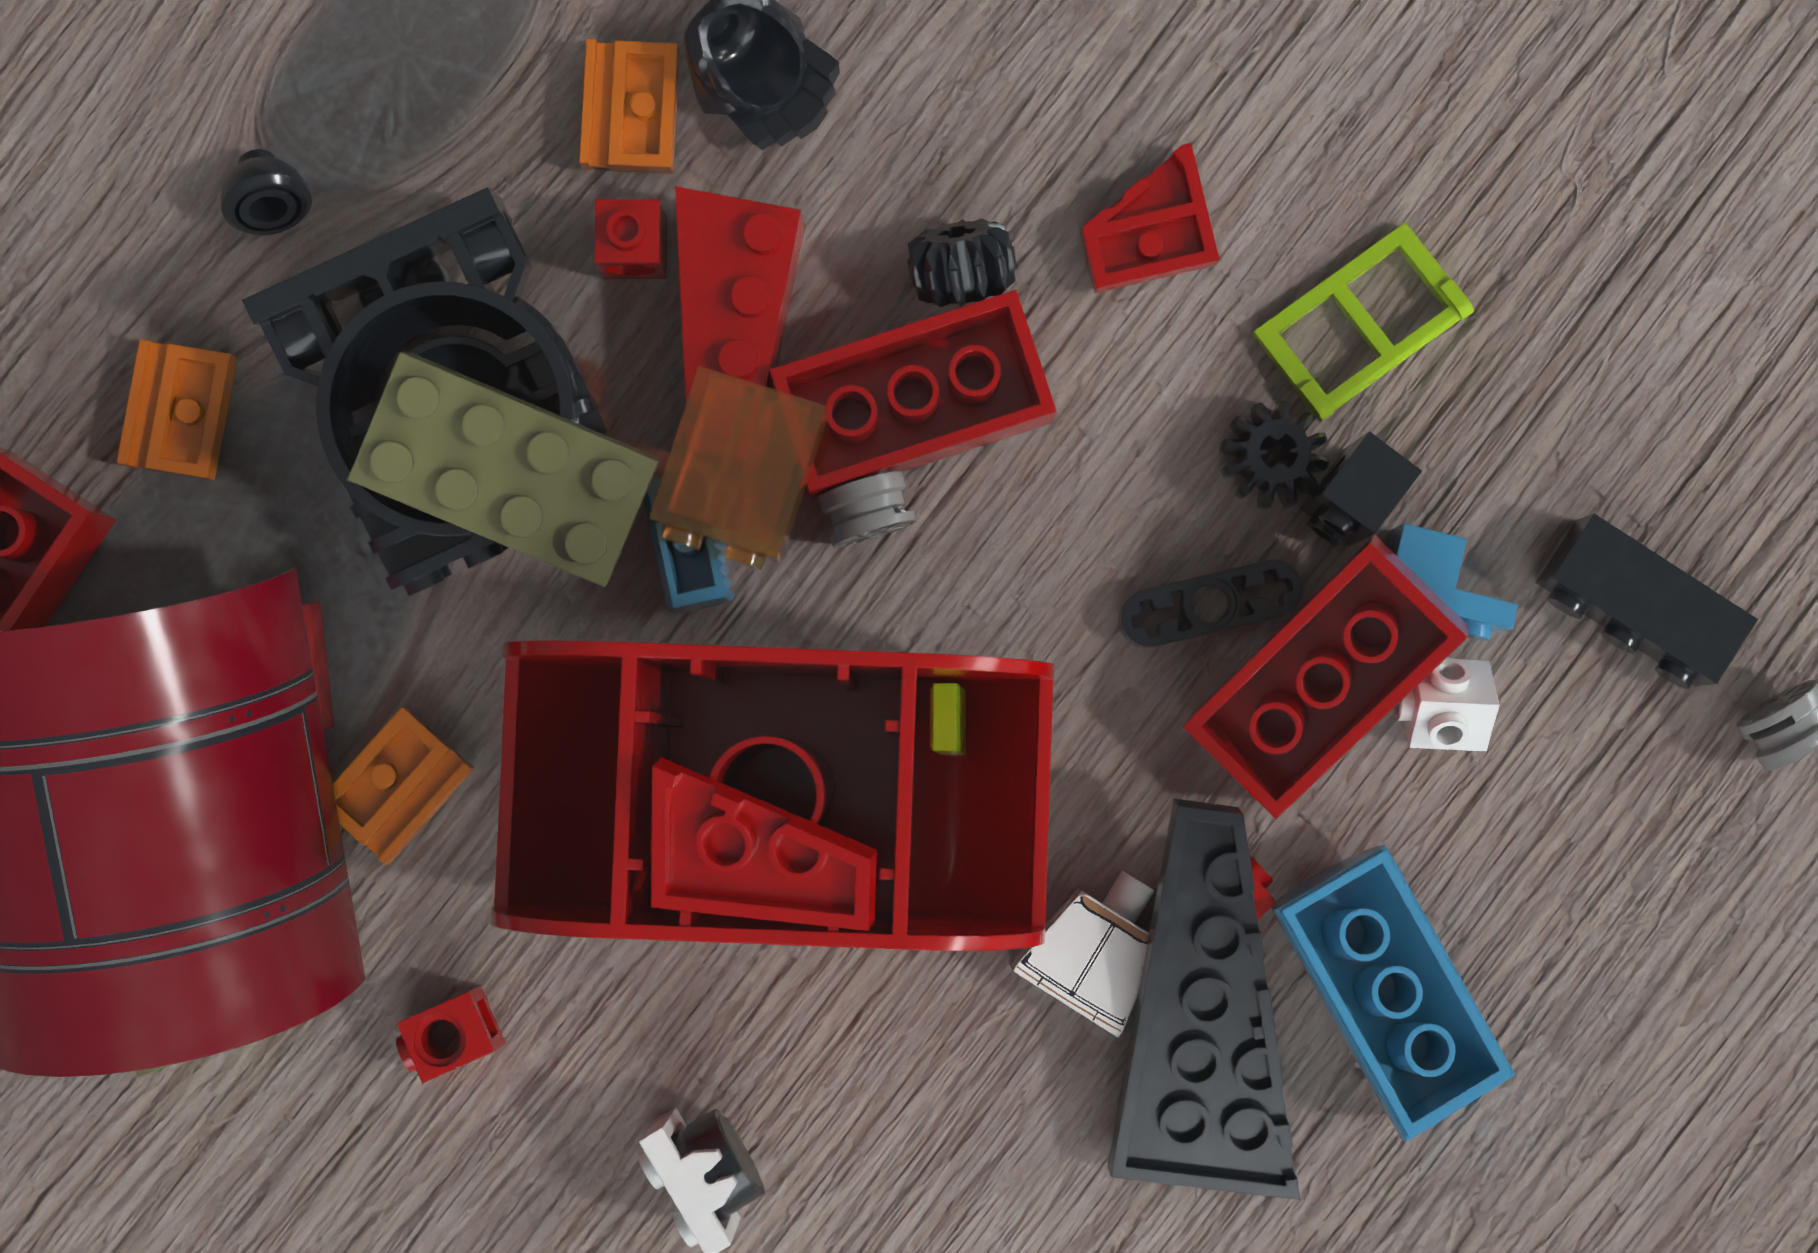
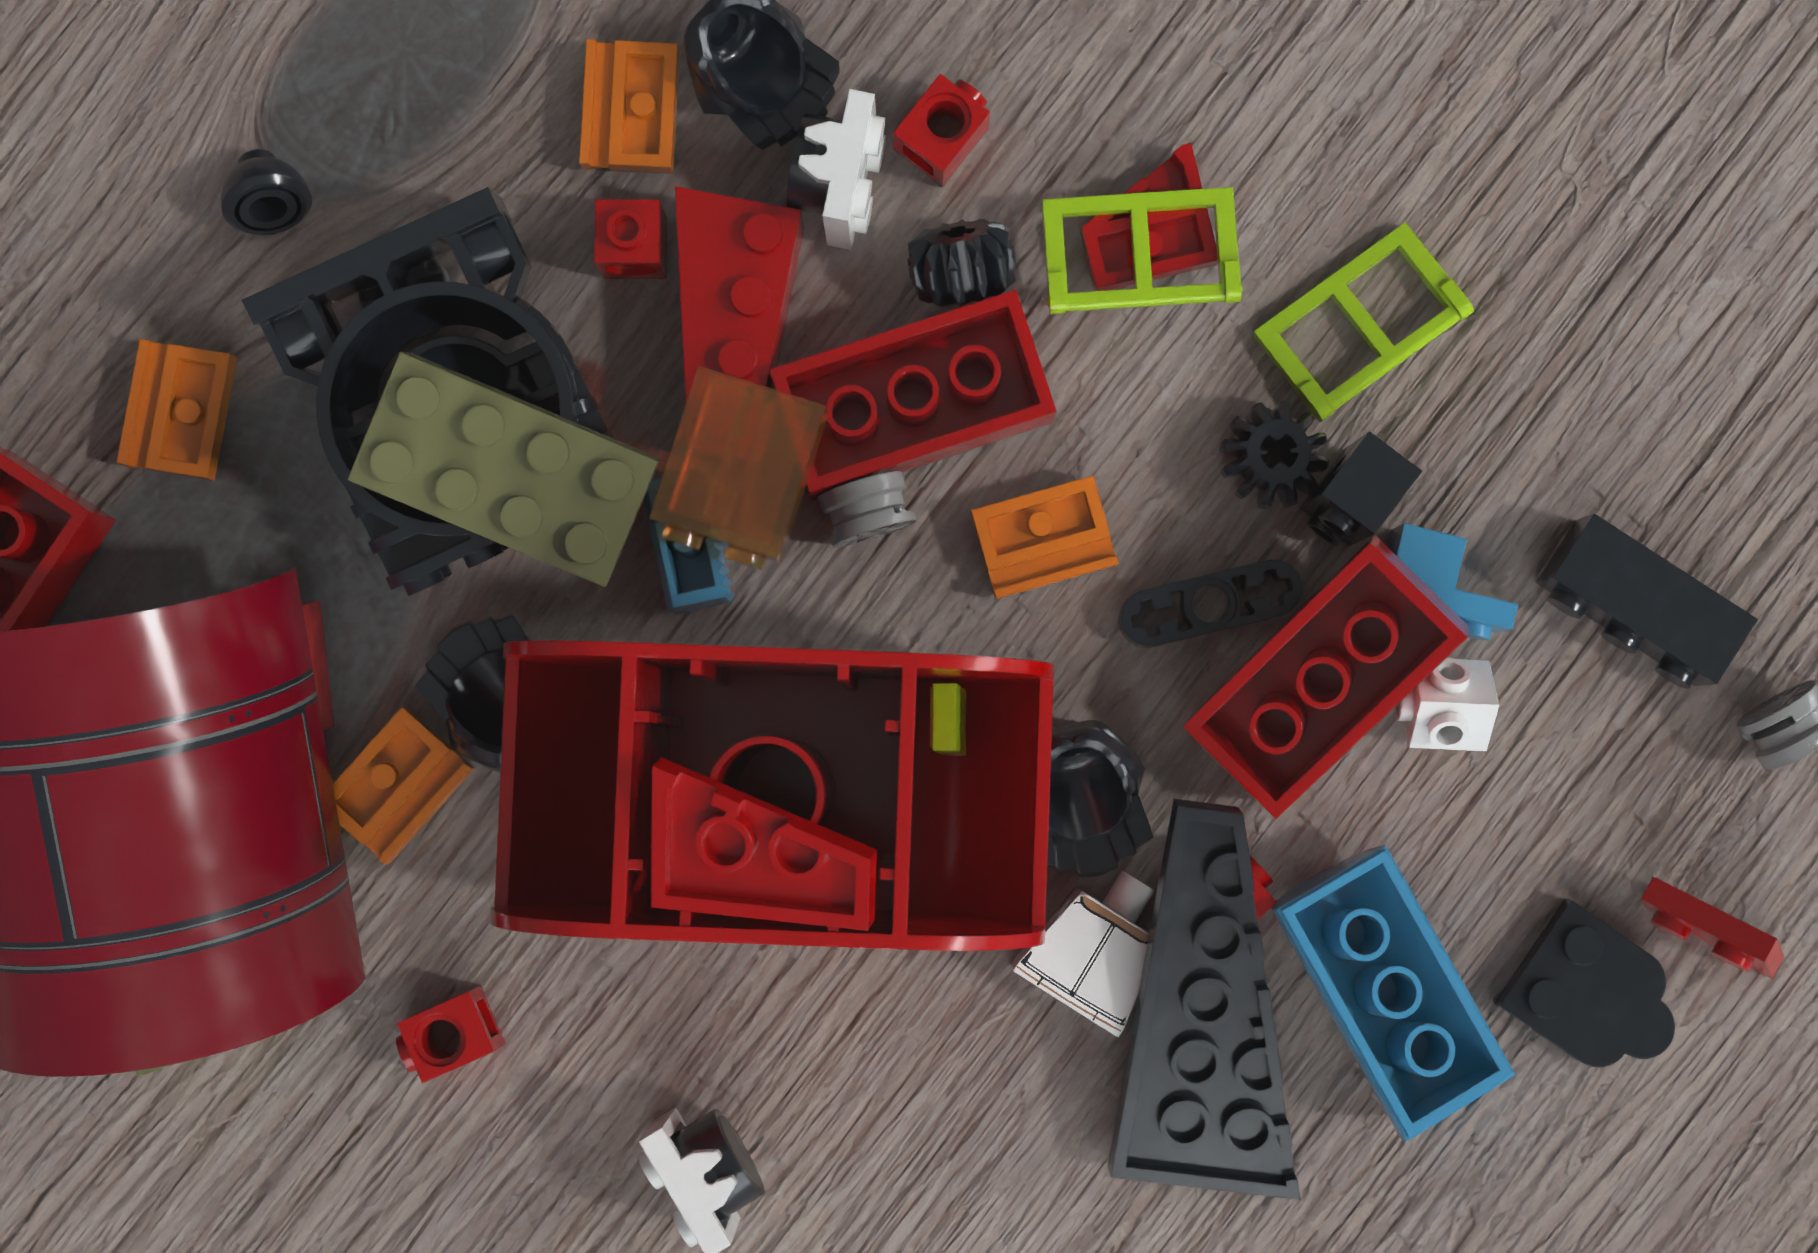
(468, 686): none -> black hair
(833, 166): none -> white piece
(937, 155): none -> red brick
(1044, 537): none -> orange plate
(1094, 800): none -> black hair
(1138, 204): none -> lime window
(1590, 991): none -> black plate
(1730, 937): none -> red wing

